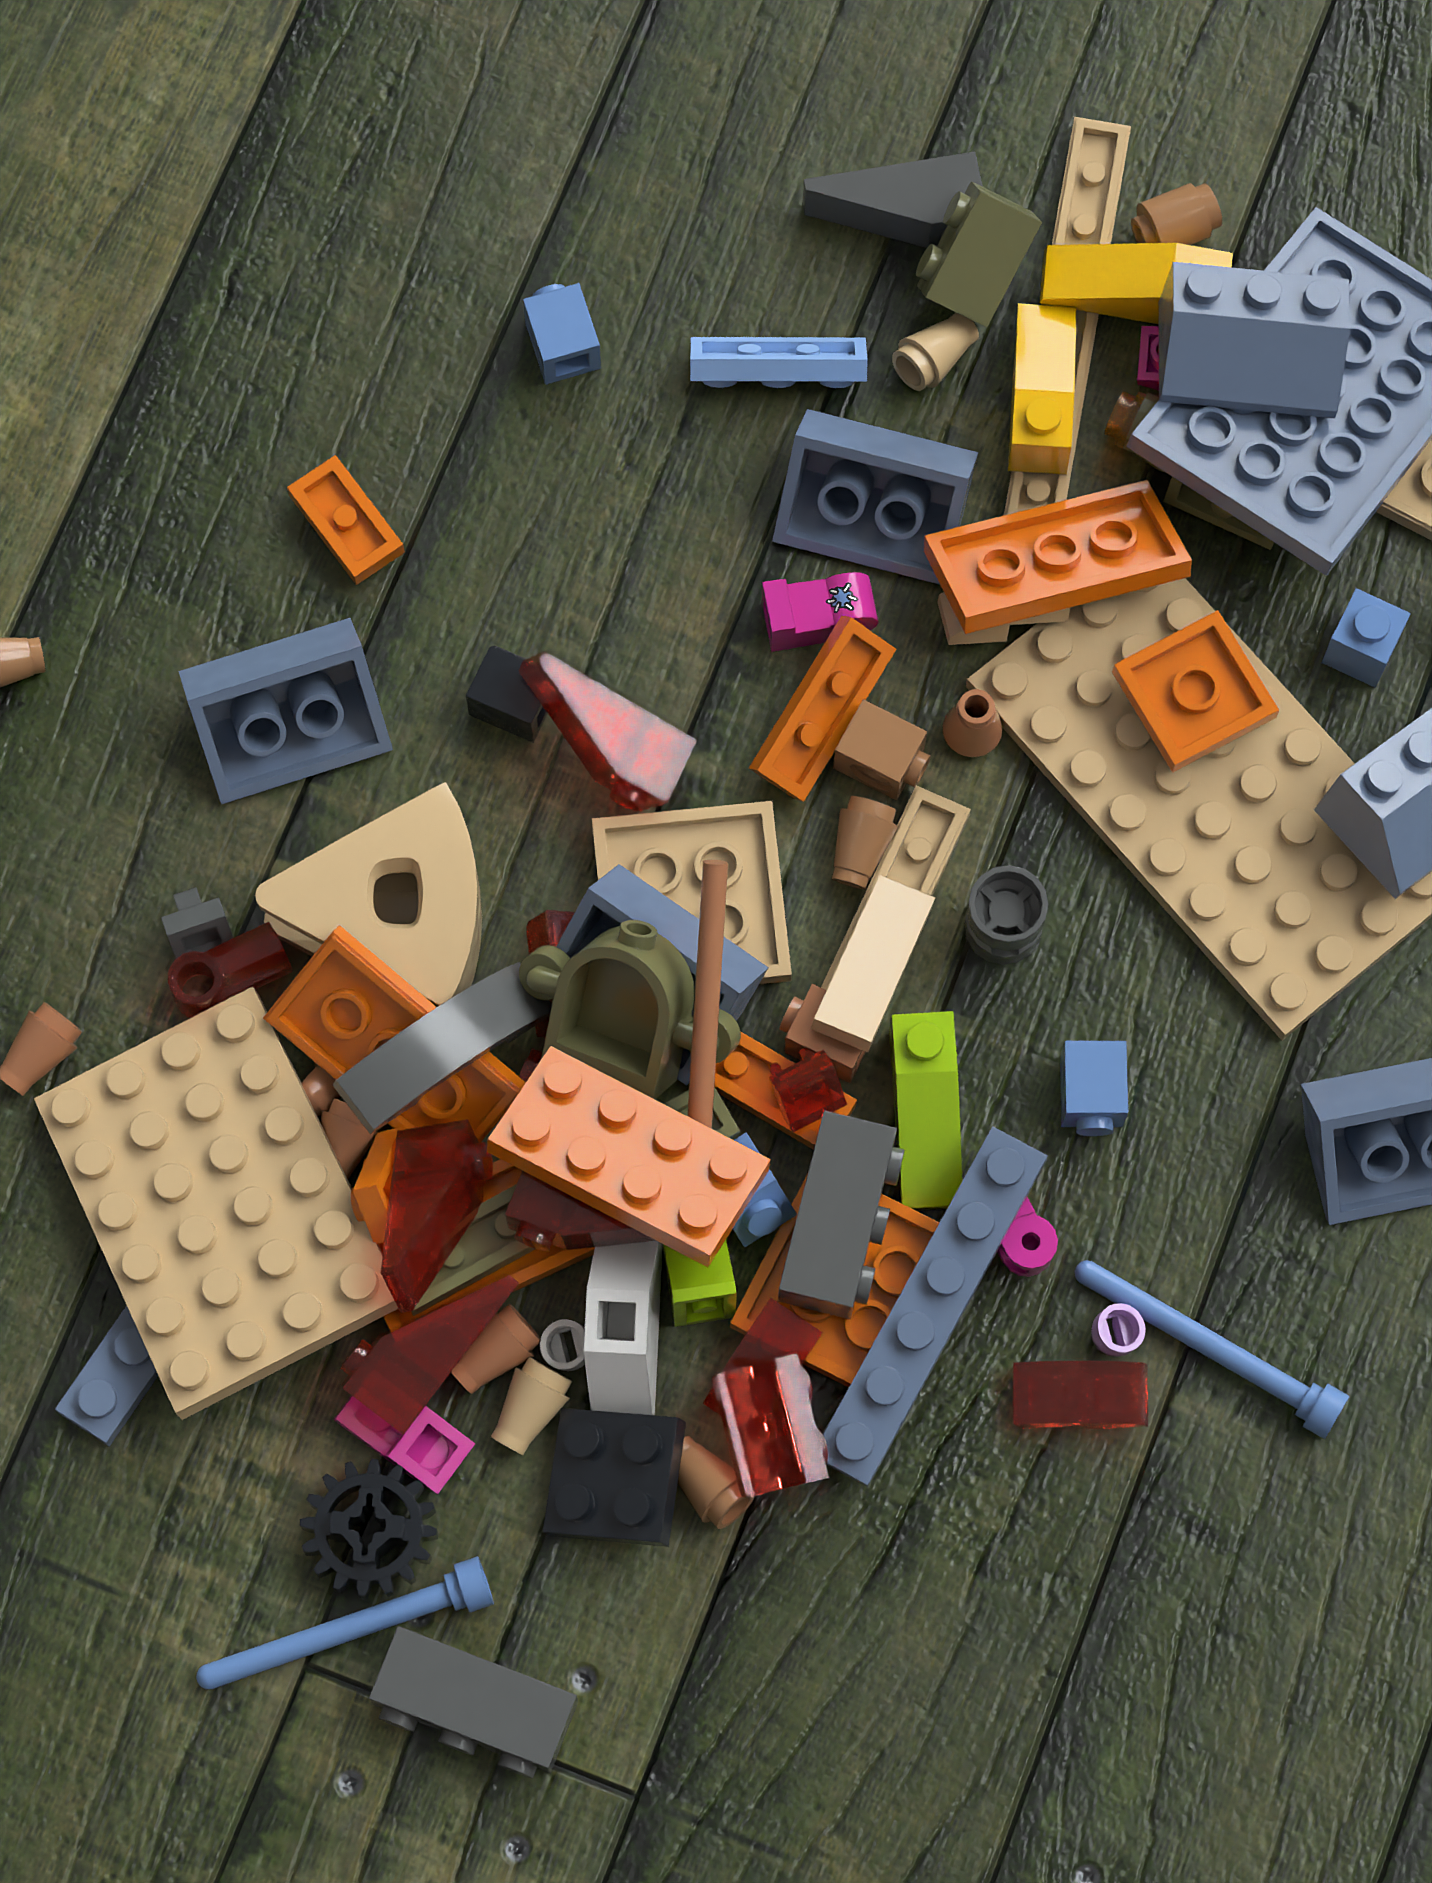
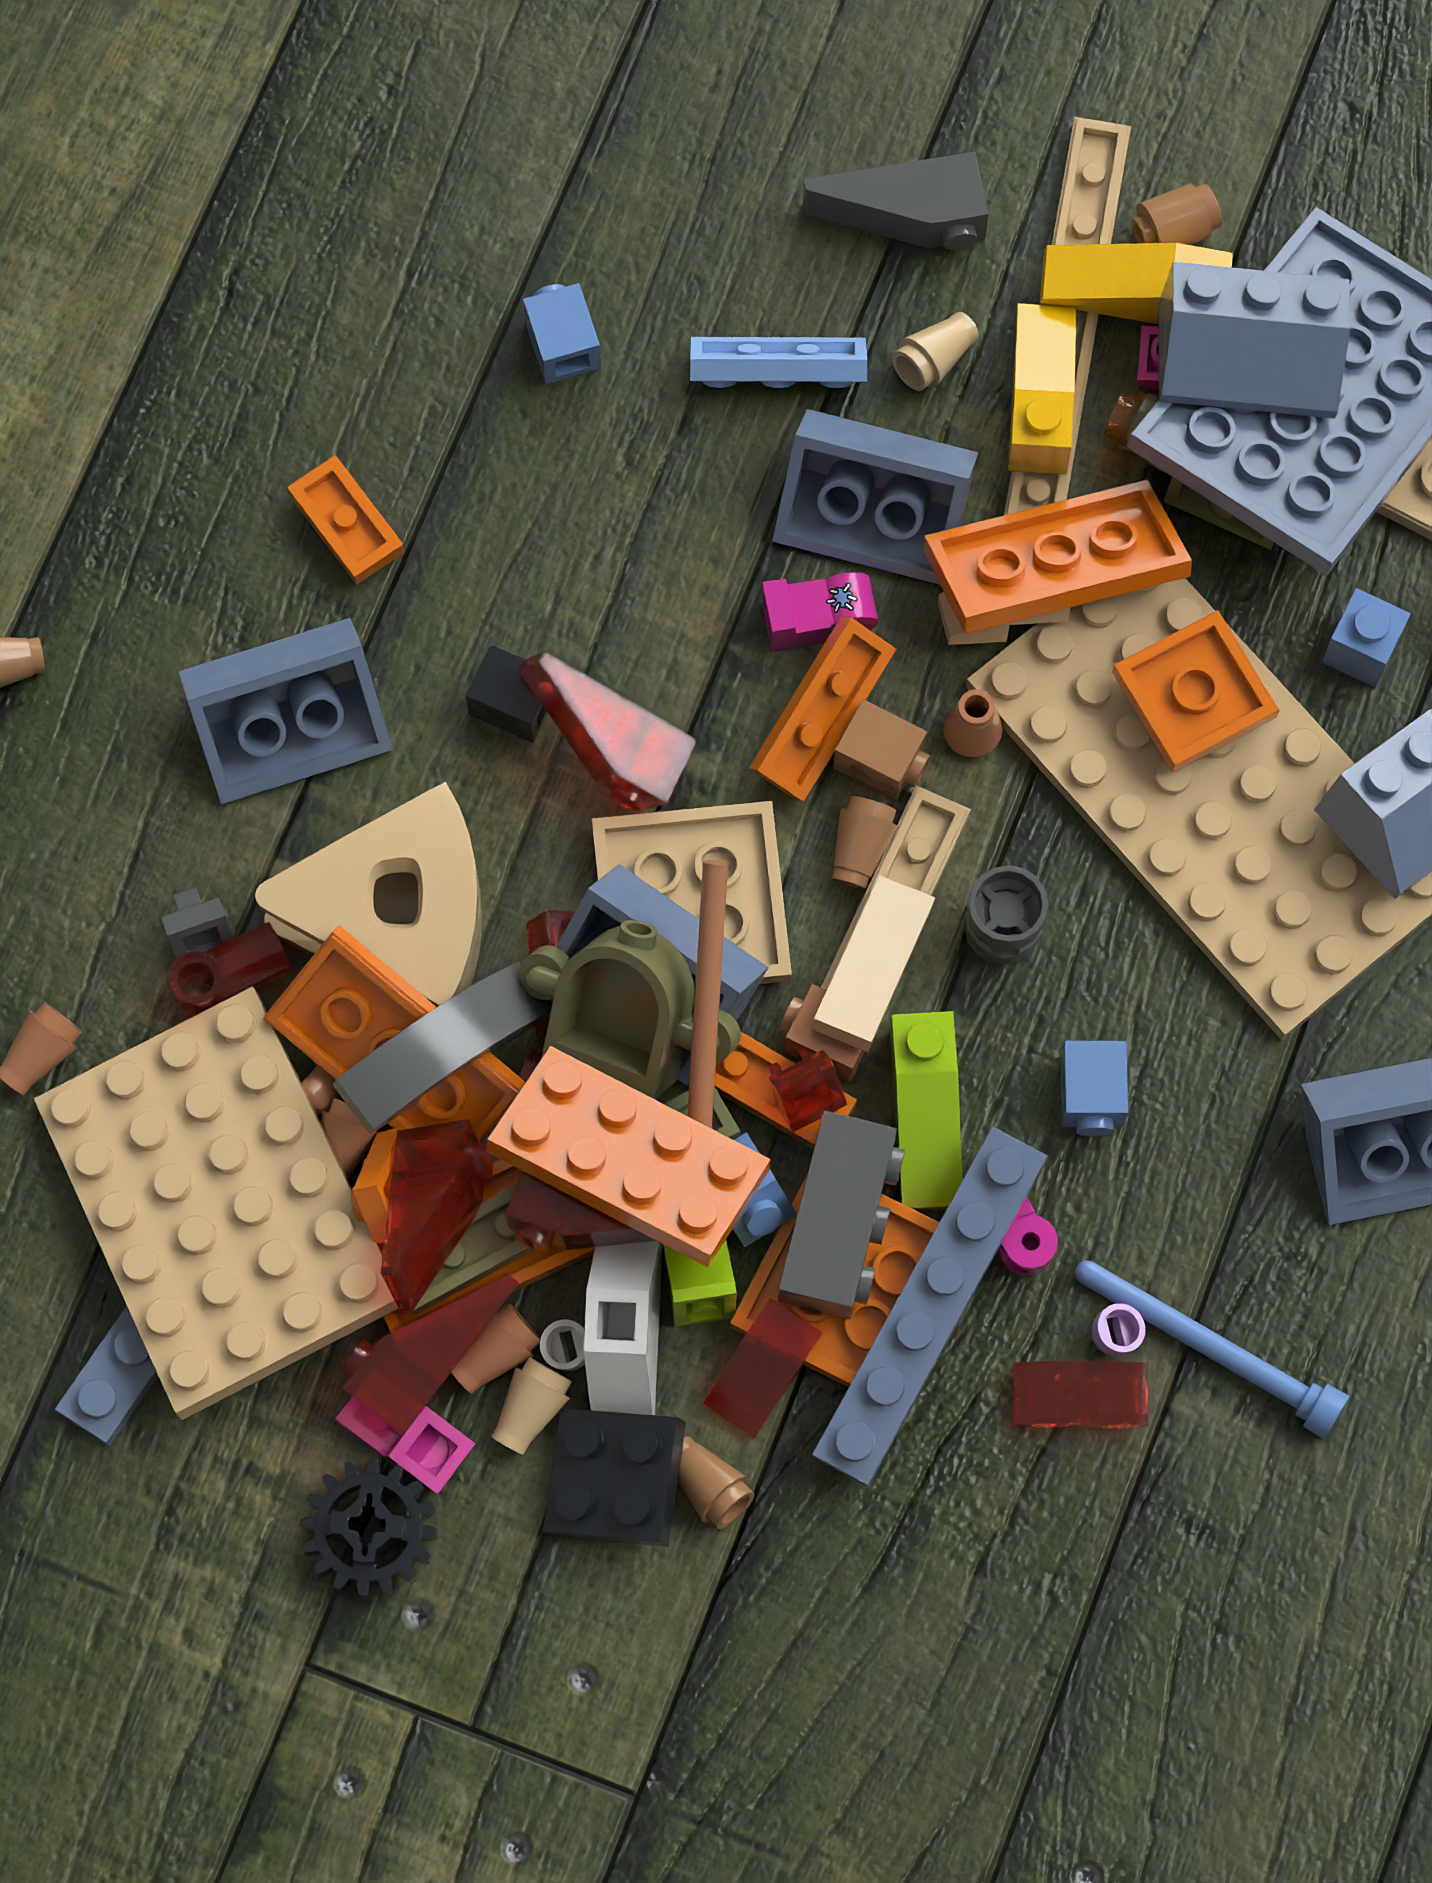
(461, 1588): medium blue piece -> none
(472, 1703): dark grey brick -> none
(771, 1425): clear red bracket -> none
(977, 253): olive brick -> none

